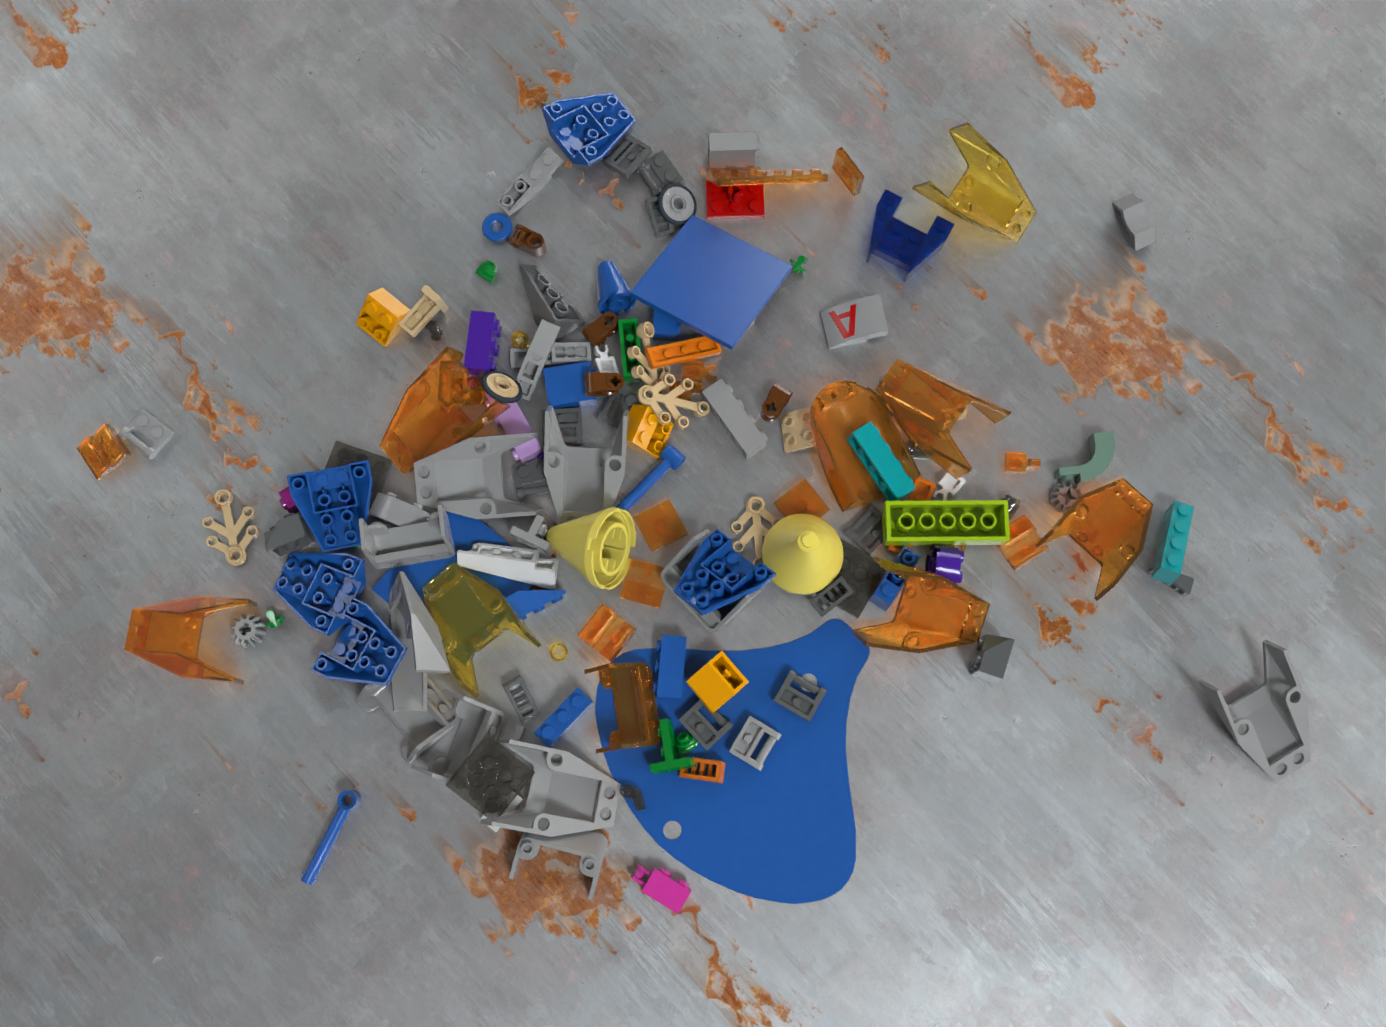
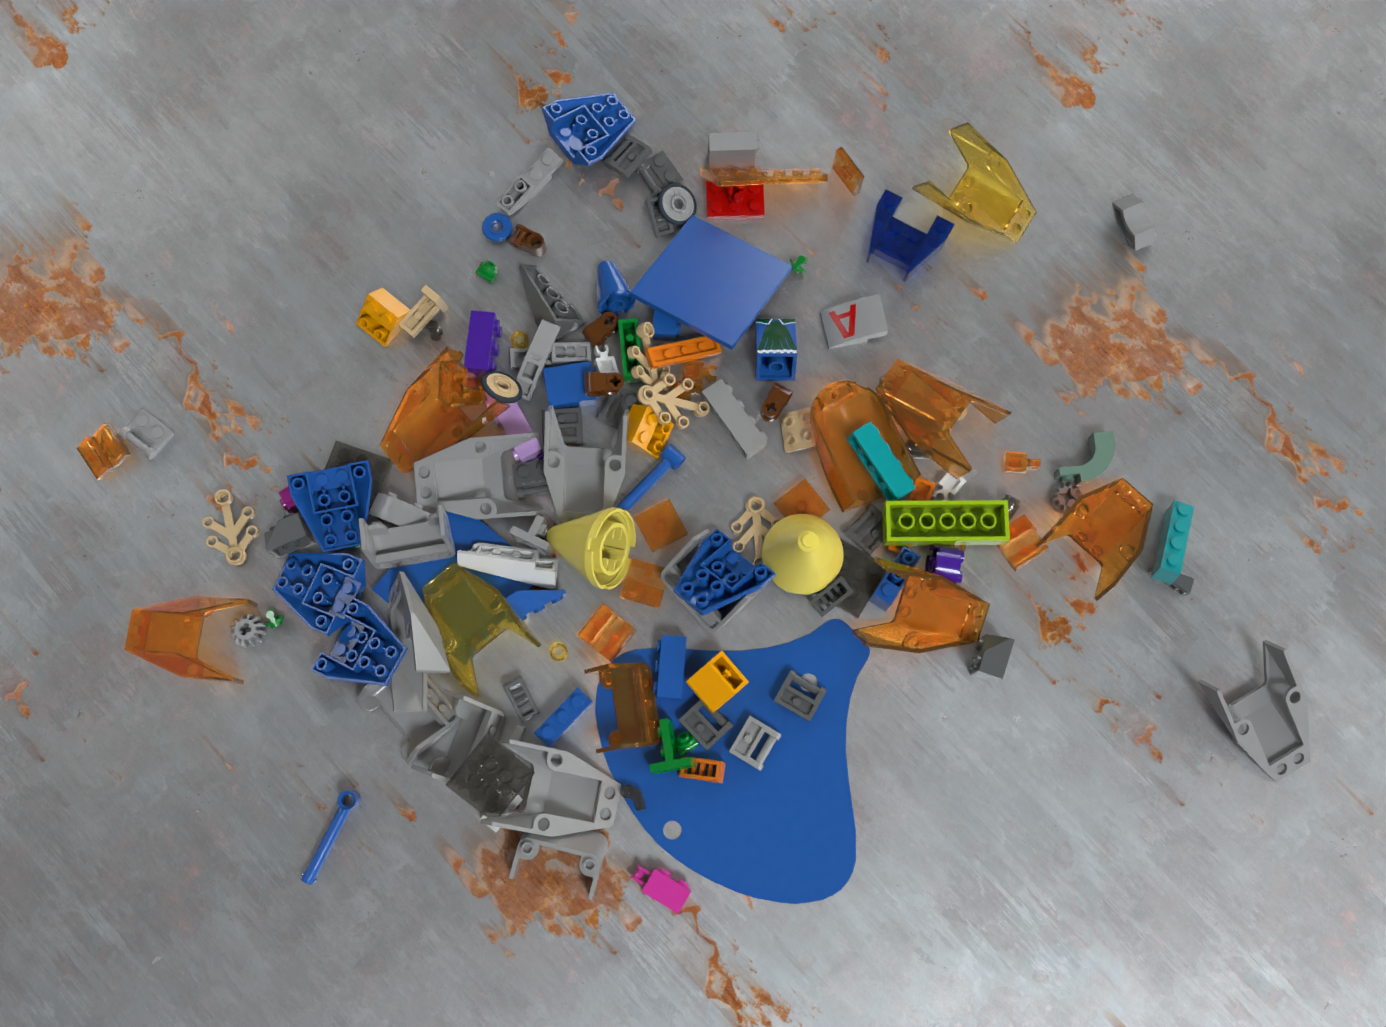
(775, 349): none -> blue slope

